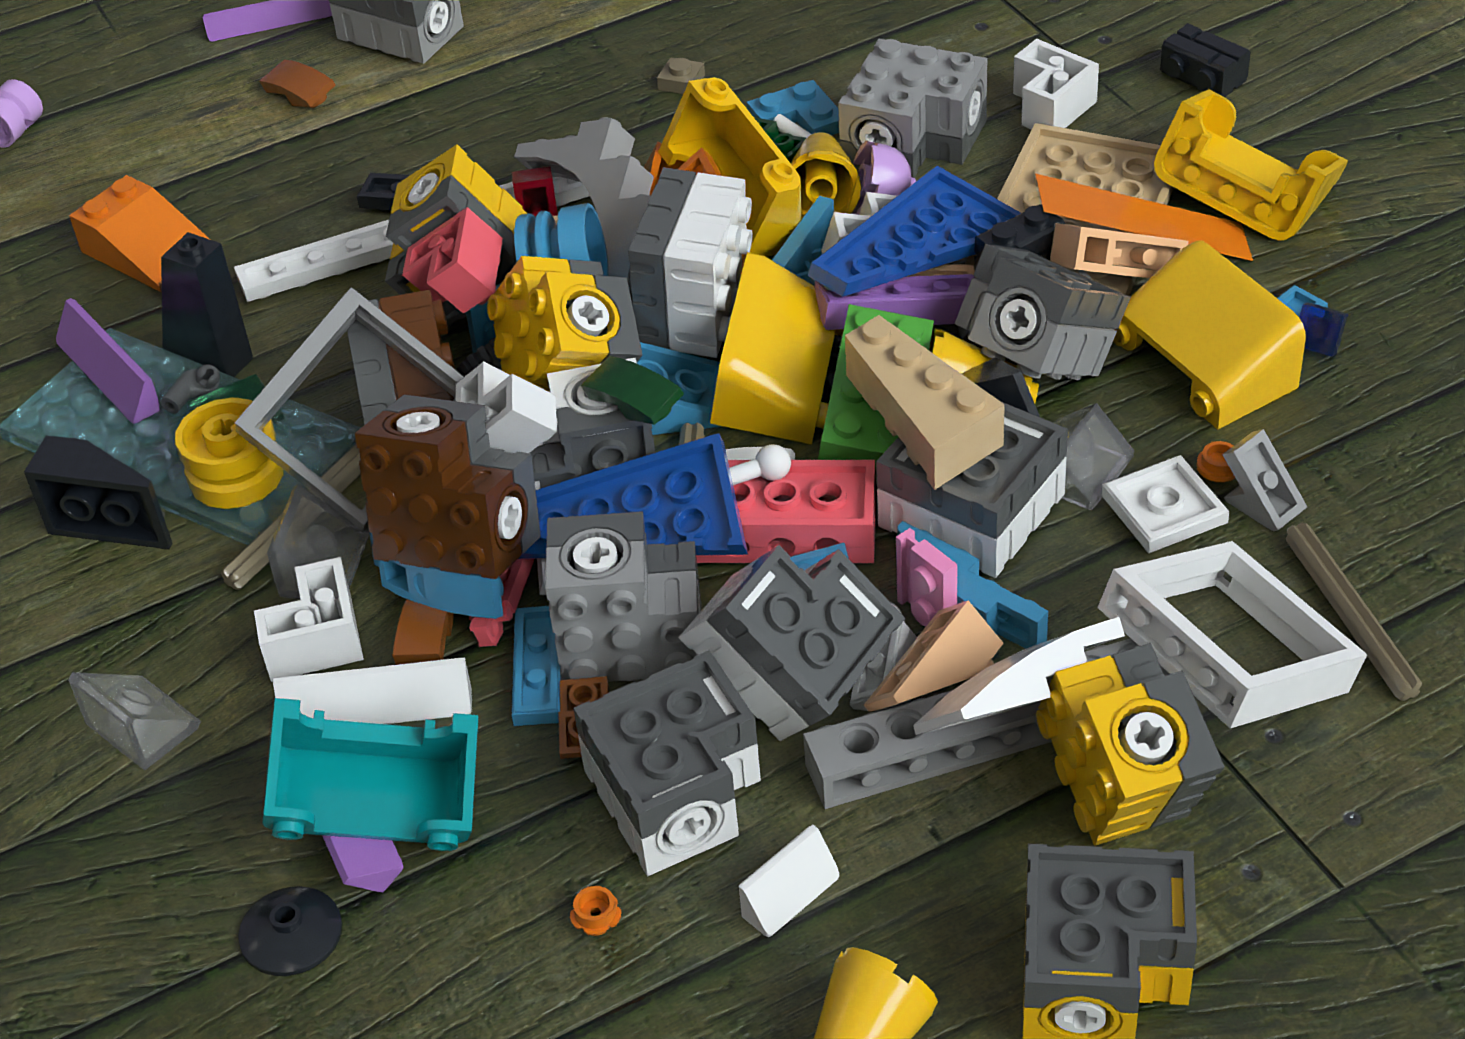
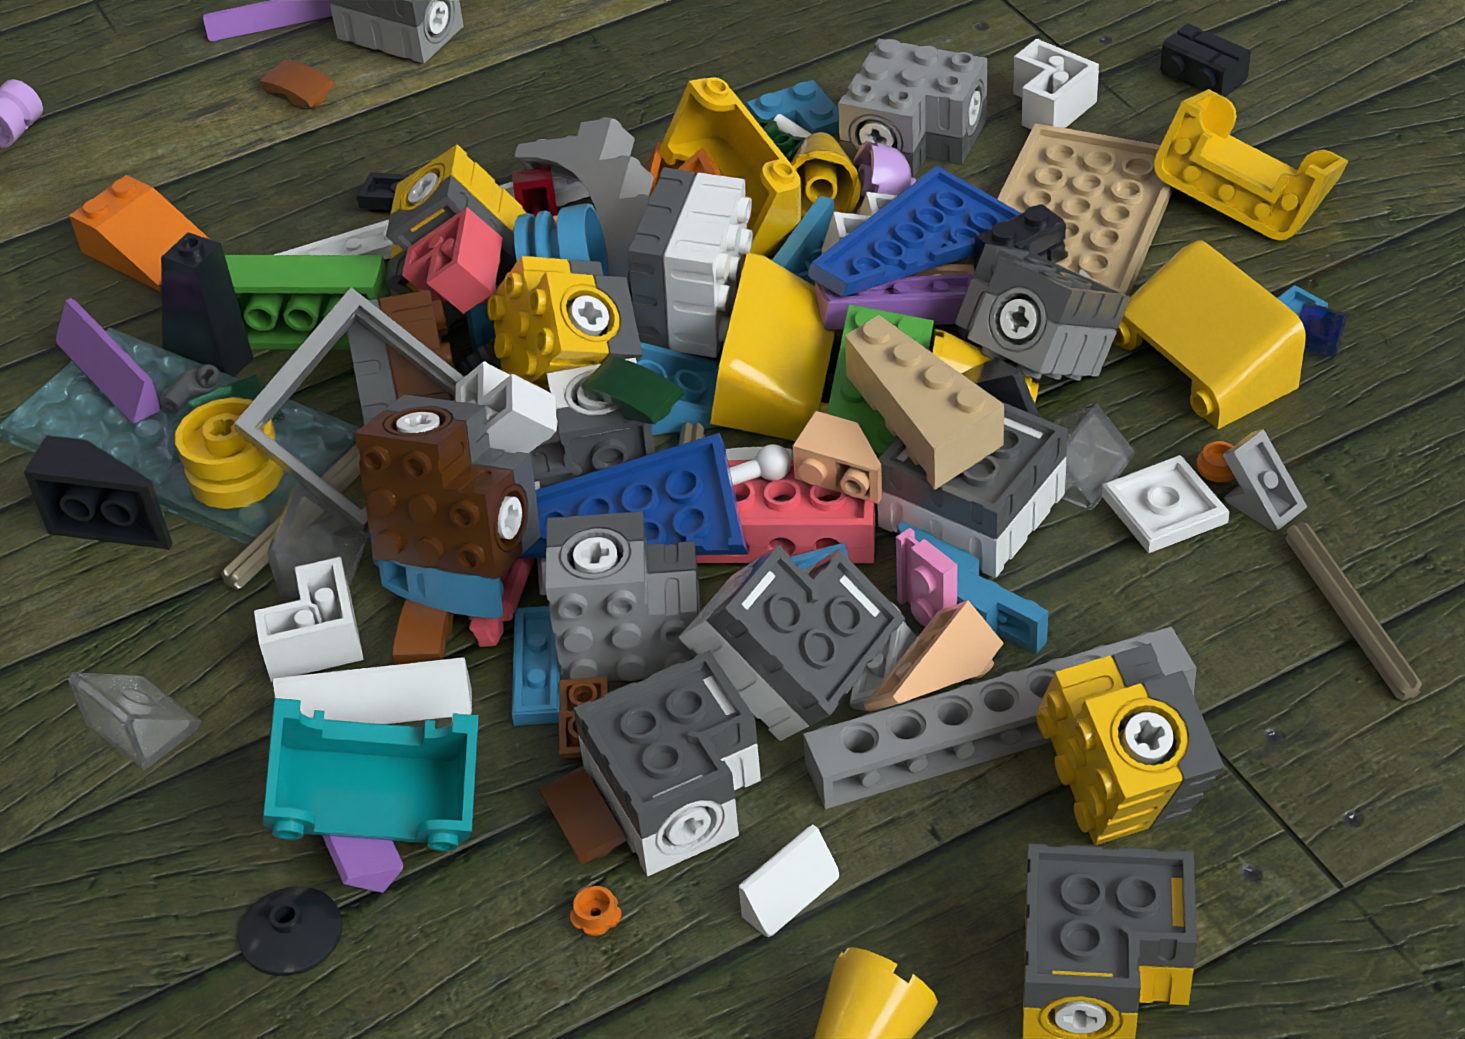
(292, 294): none -> bright green brick
(582, 815): none -> reddish brown slope
(678, 73): dark tan plate -> none
(837, 457): none -> light nougat slope
(1017, 679): white slope -> none
(1112, 250): light nougat slope -> none
(1141, 216): orange sticker -> none
(1213, 676): white window -> none

